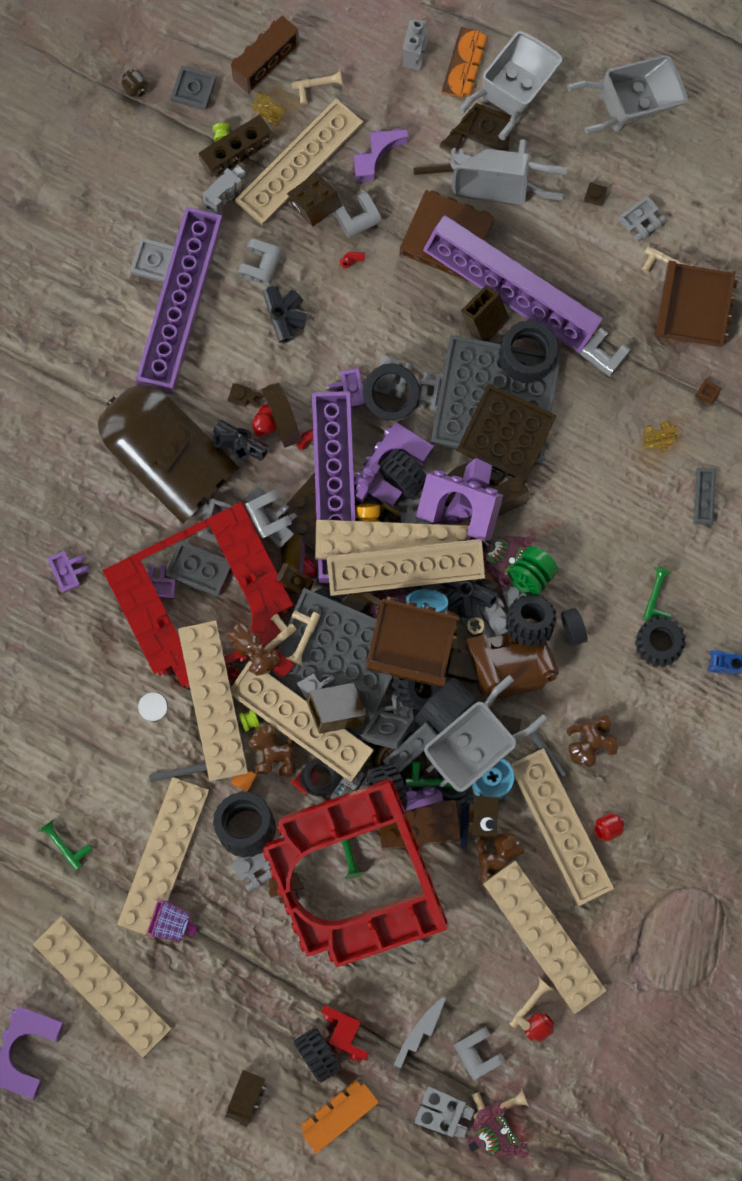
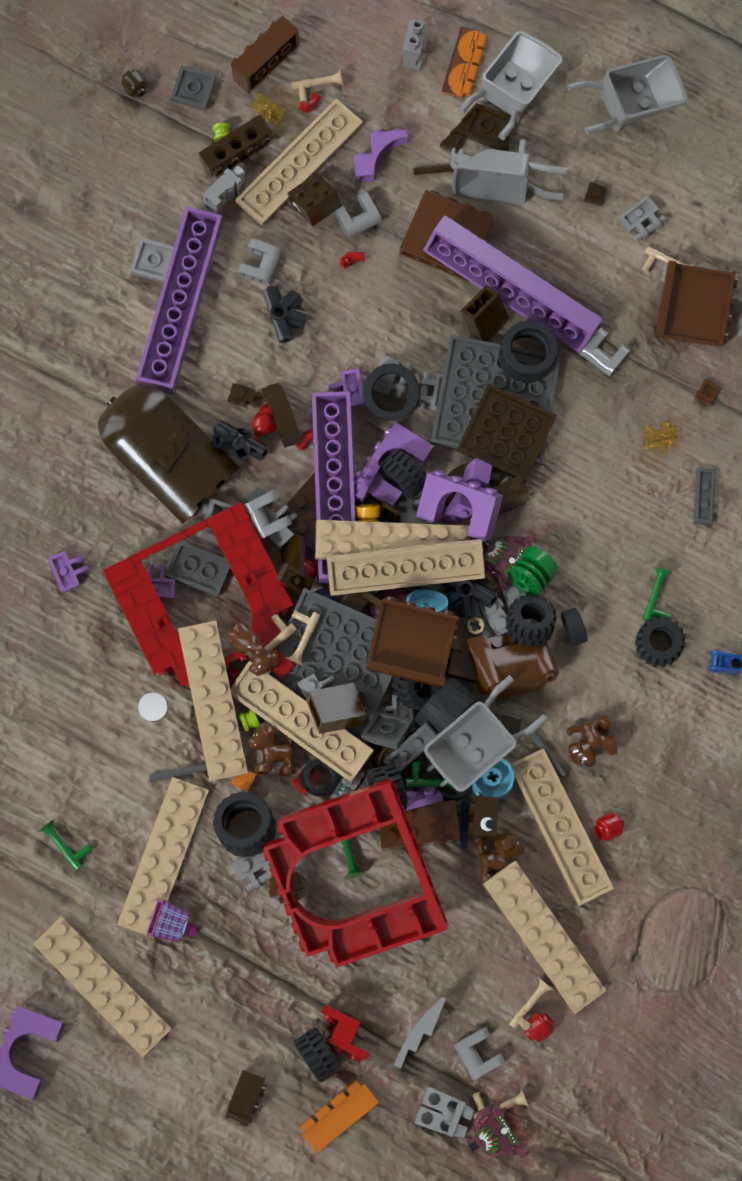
(311, 105): none -> red arm

